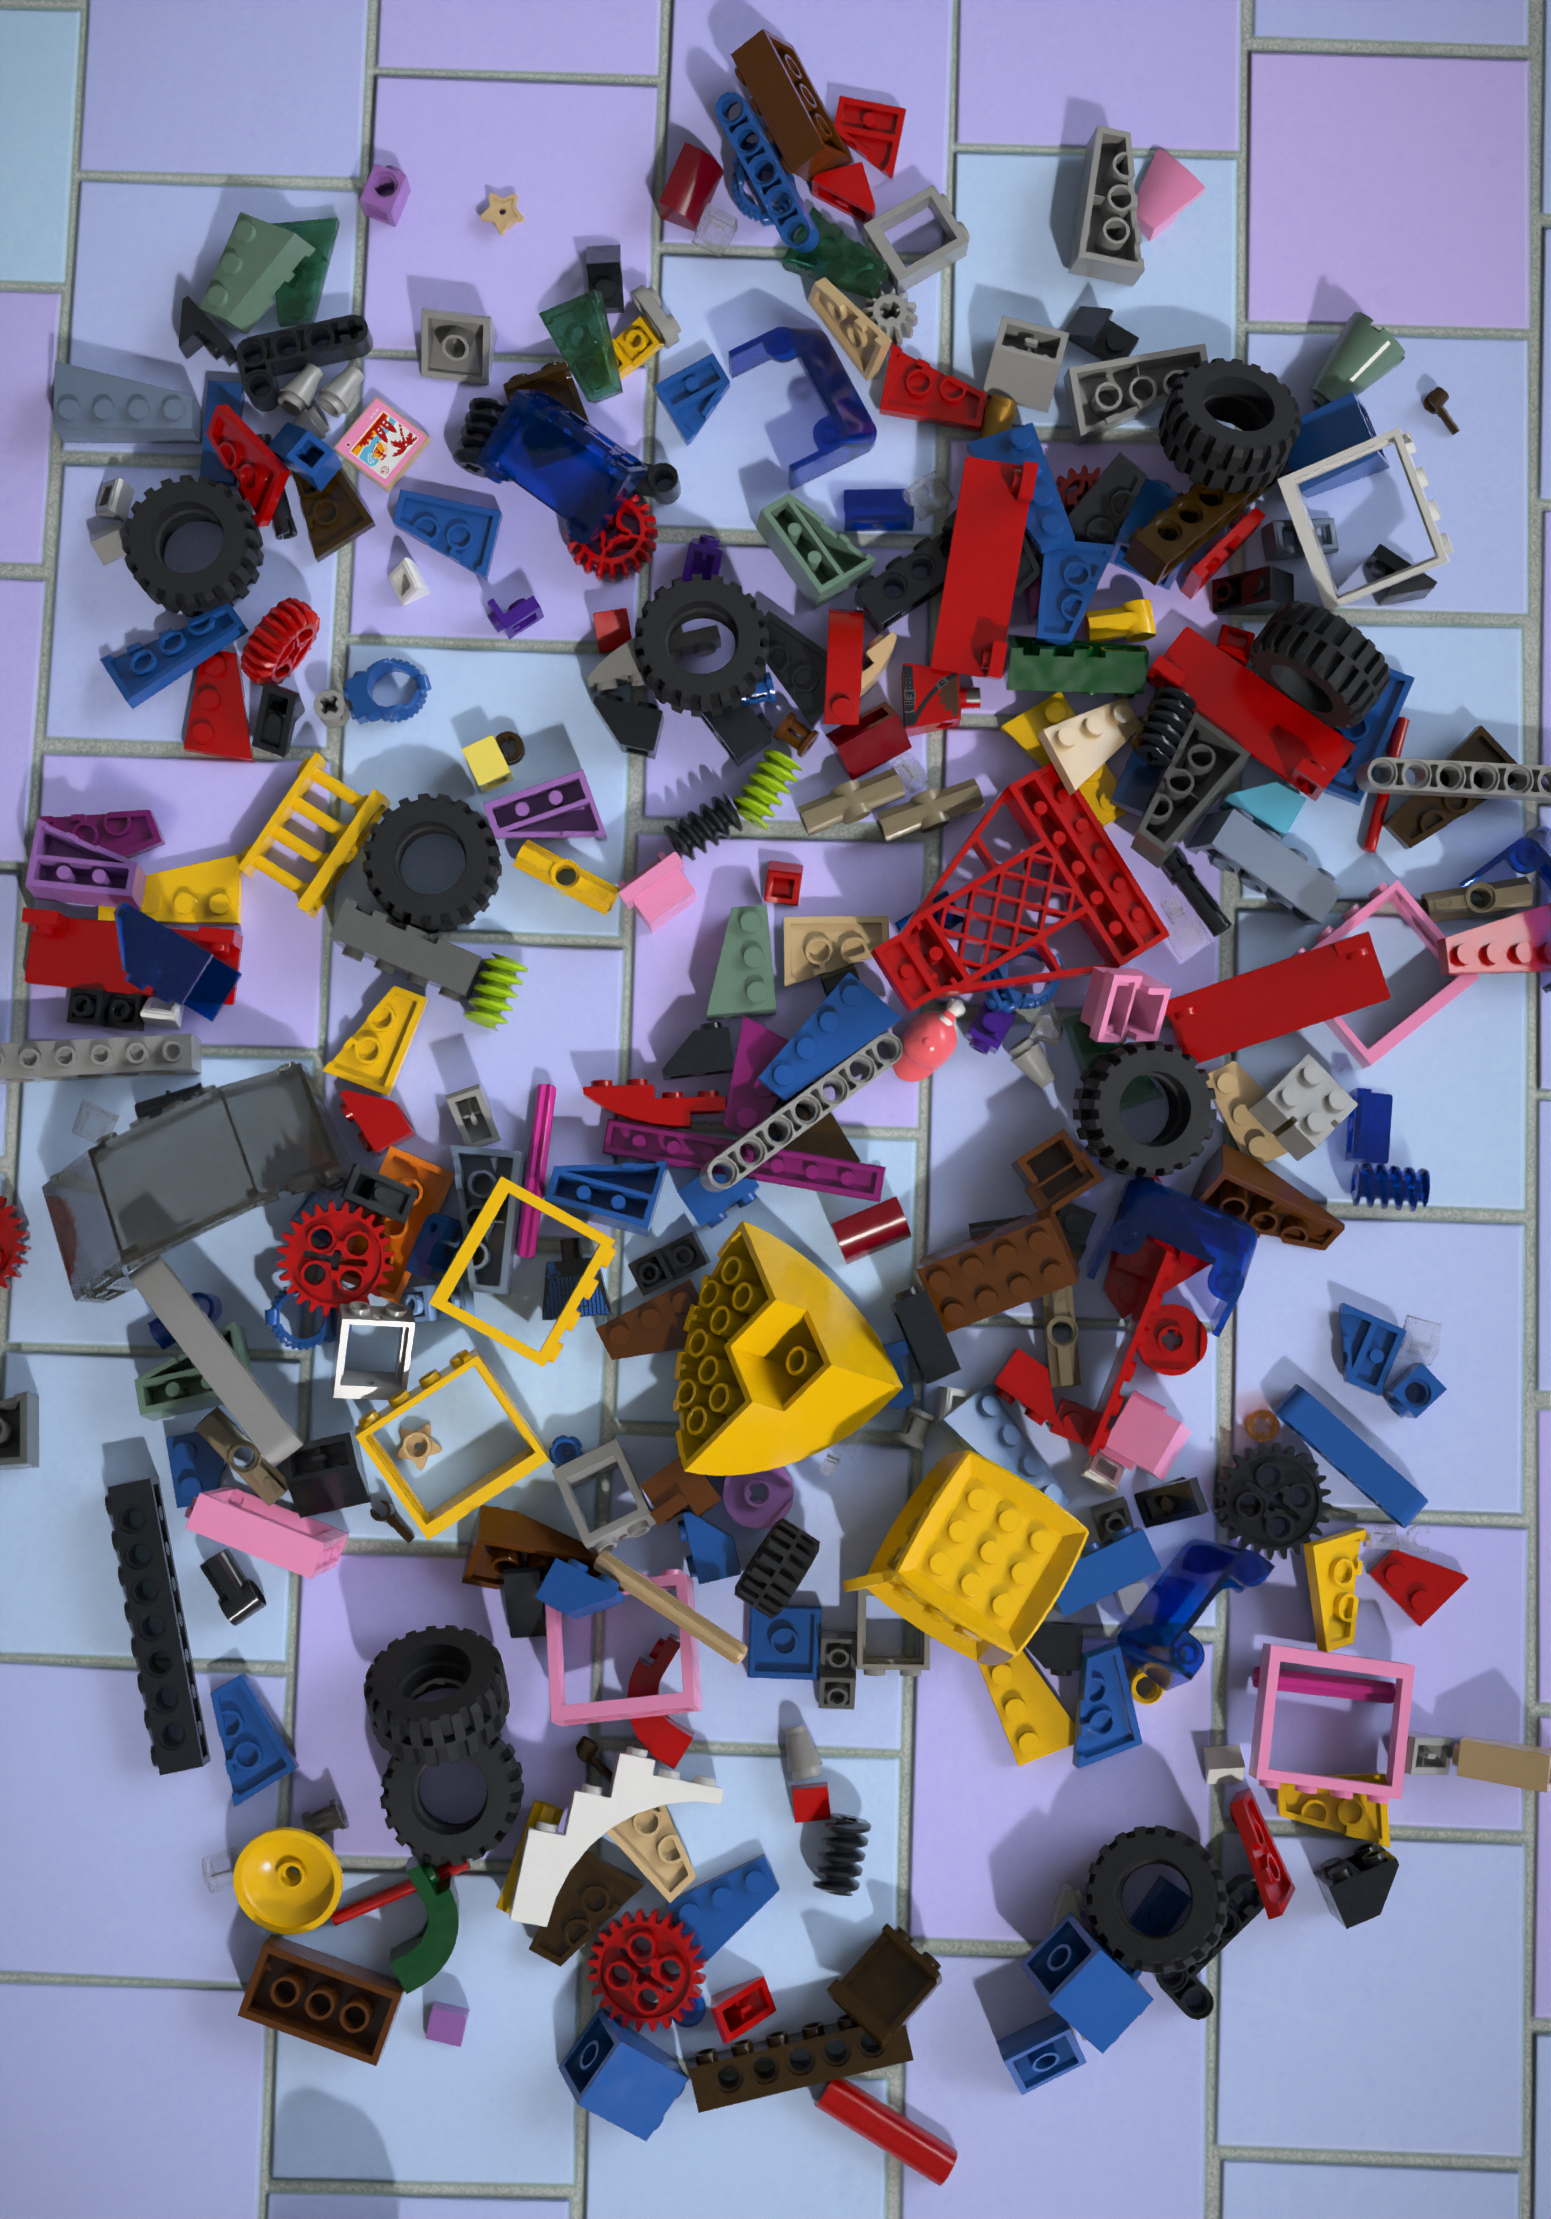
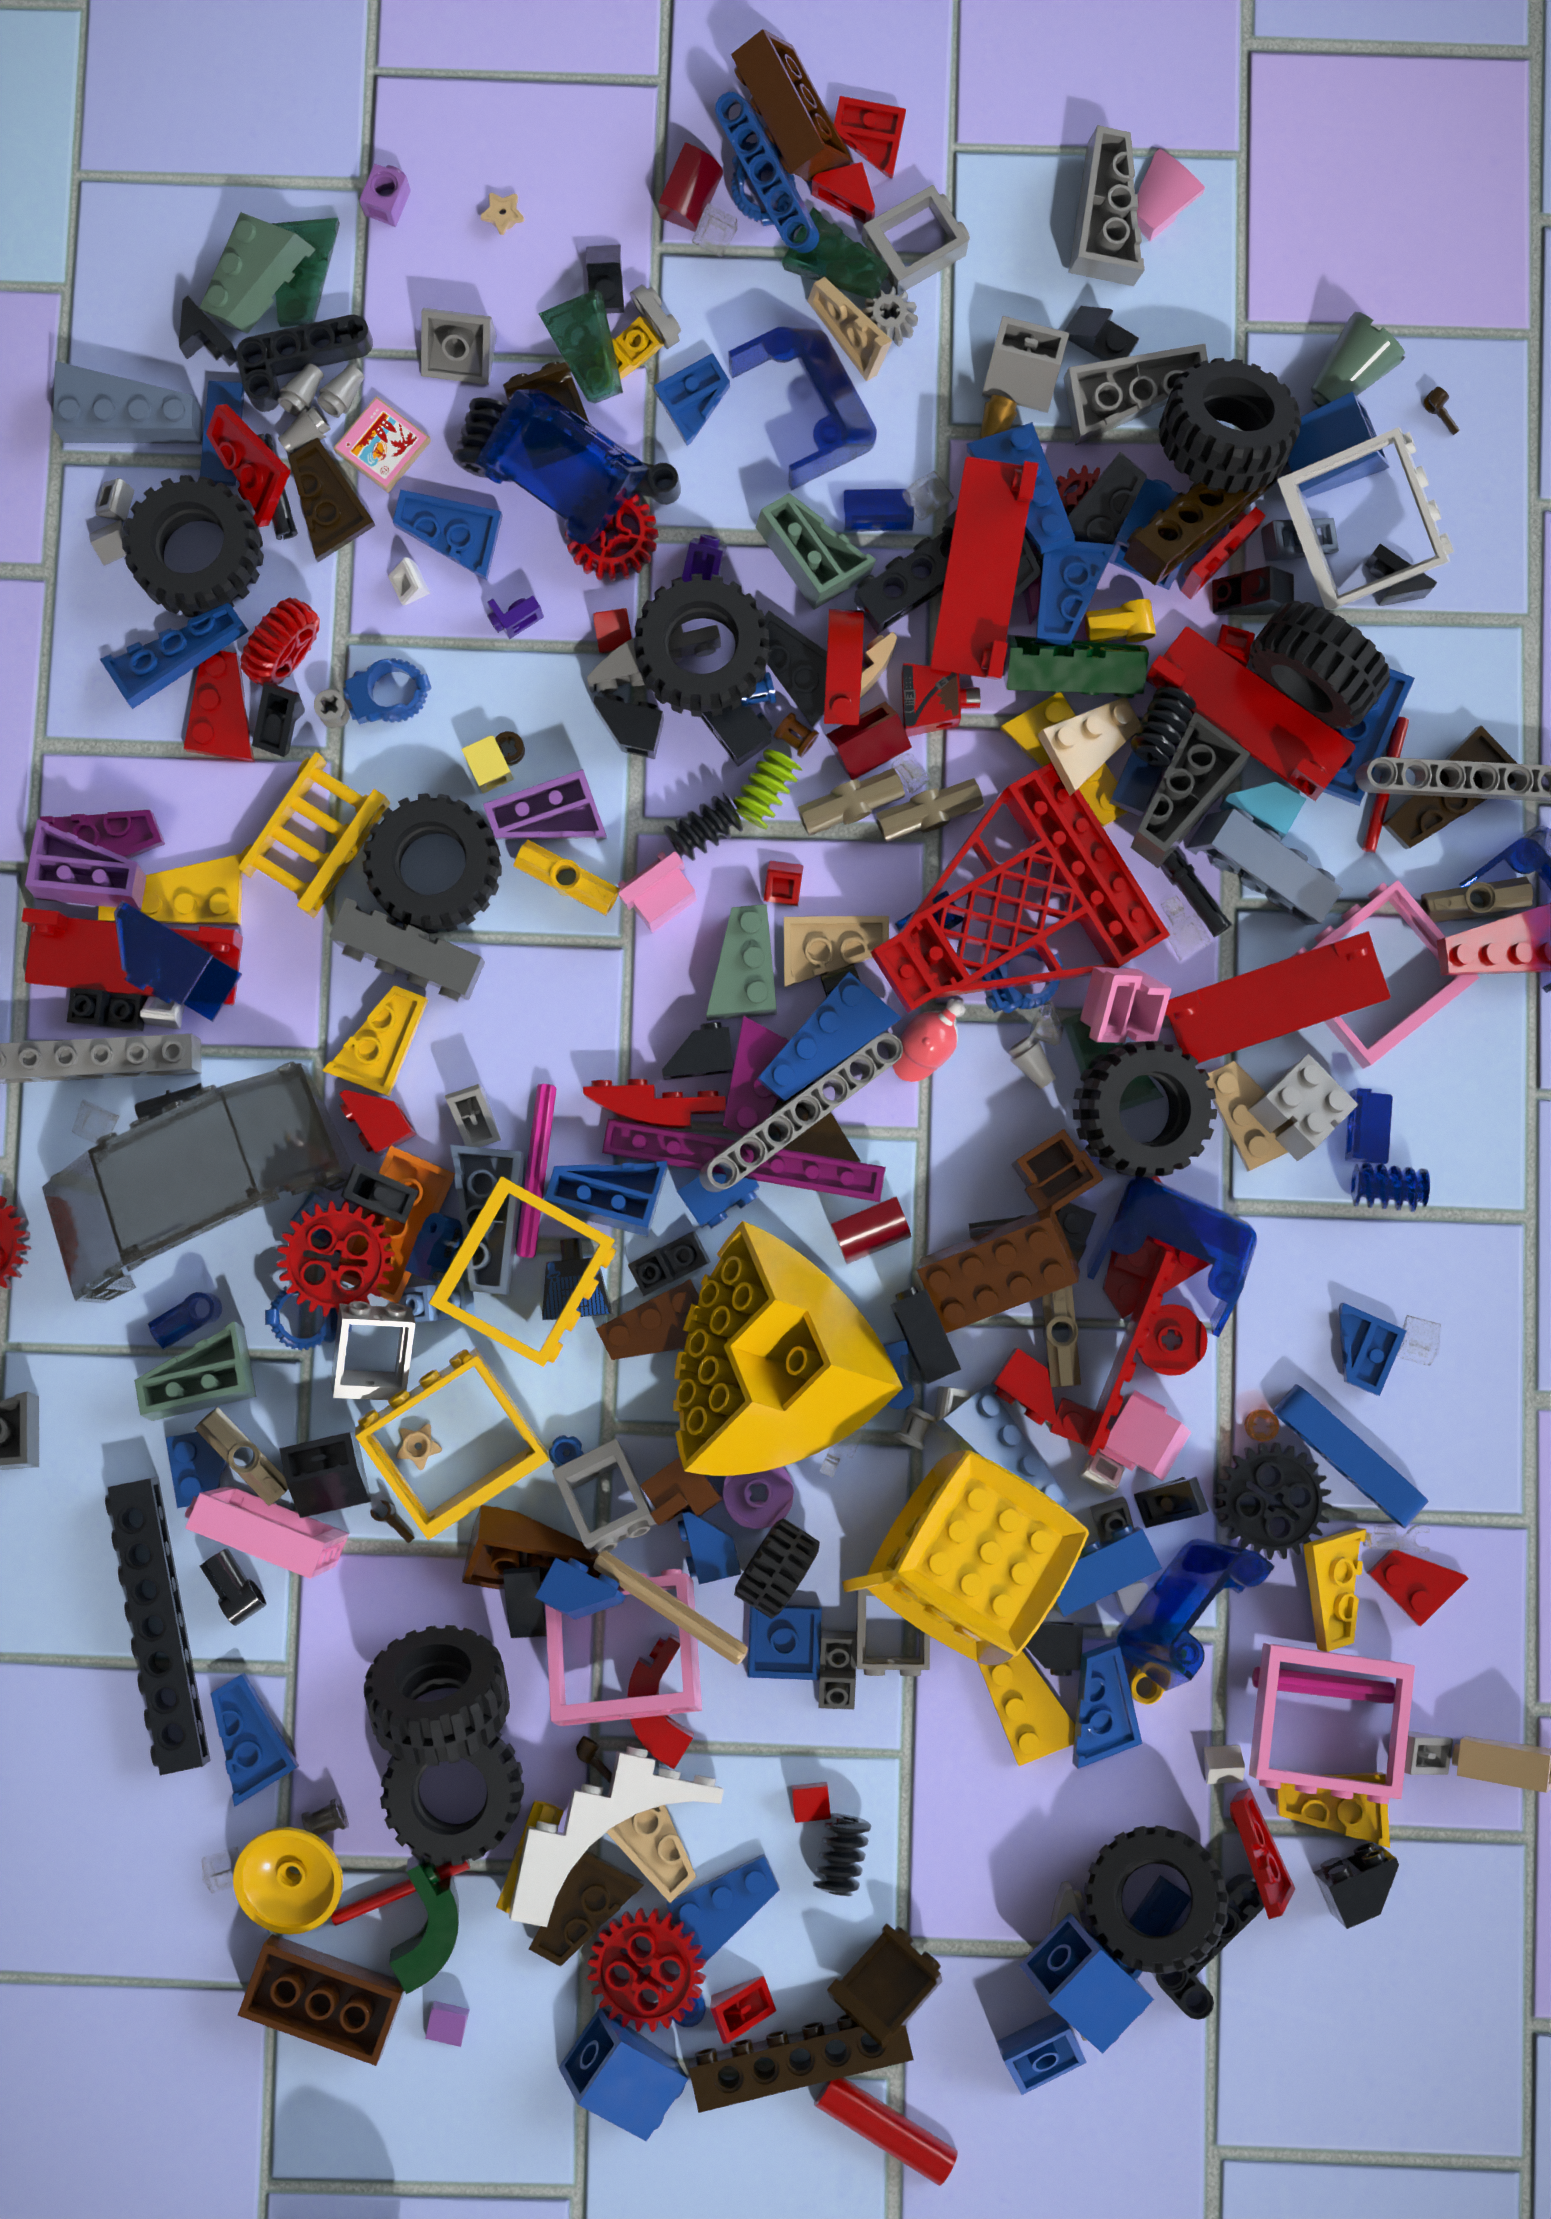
(216, 1360): light grey beam -> none
(306, 455): blue slope -> none
(495, 991): lime piece -> none
(801, 1754): light grey cone -> none
(926, 395): red wing -> none
(988, 1029): dark purple bracket -> none
(1264, 1200): reddish brown wedge -> none
(1429, 1390): blue brick -> none

